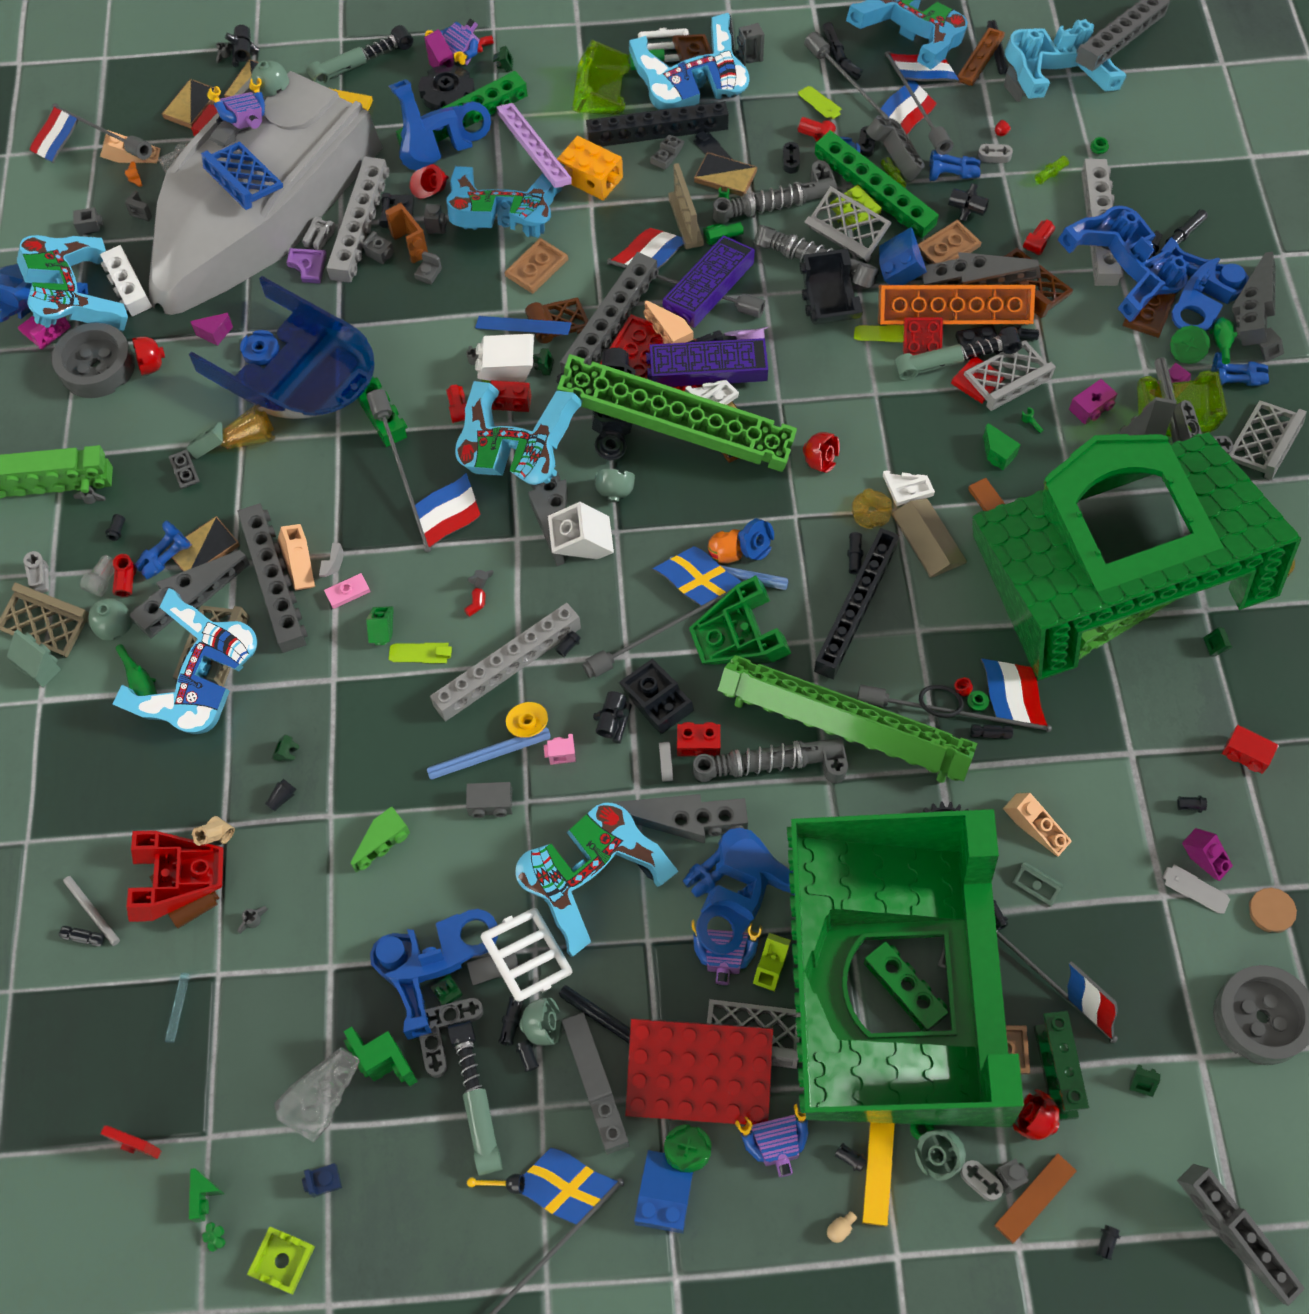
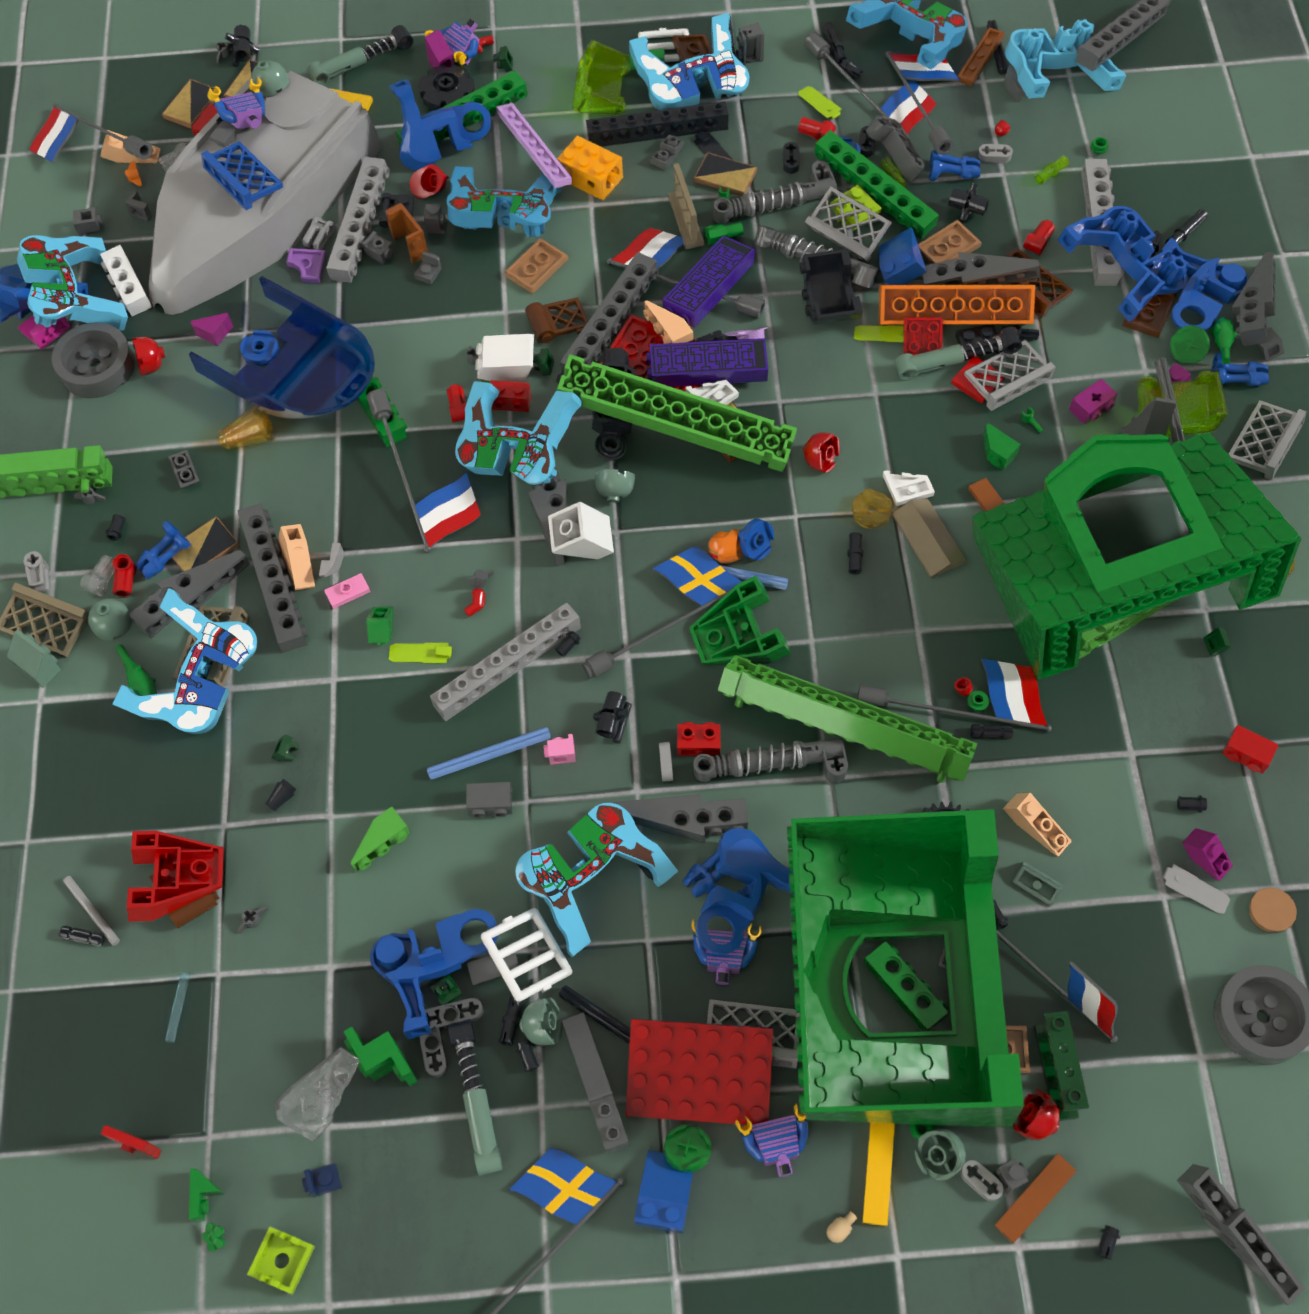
(206, 441): sand green slope -> none
(214, 830): tan piece -> none
(514, 1183): black hinge -> none
(523, 325): blue sticker -> none
(525, 713): yellow dish -> none
(657, 696): black slope -> none
(771, 962): lime brick -> none
(851, 1157): black pin -> none
(856, 604): black brick -> none
(948, 715): black tyre -> none
(1144, 1081): dark green tile -> none
(1186, 416): dark grey beam -> none

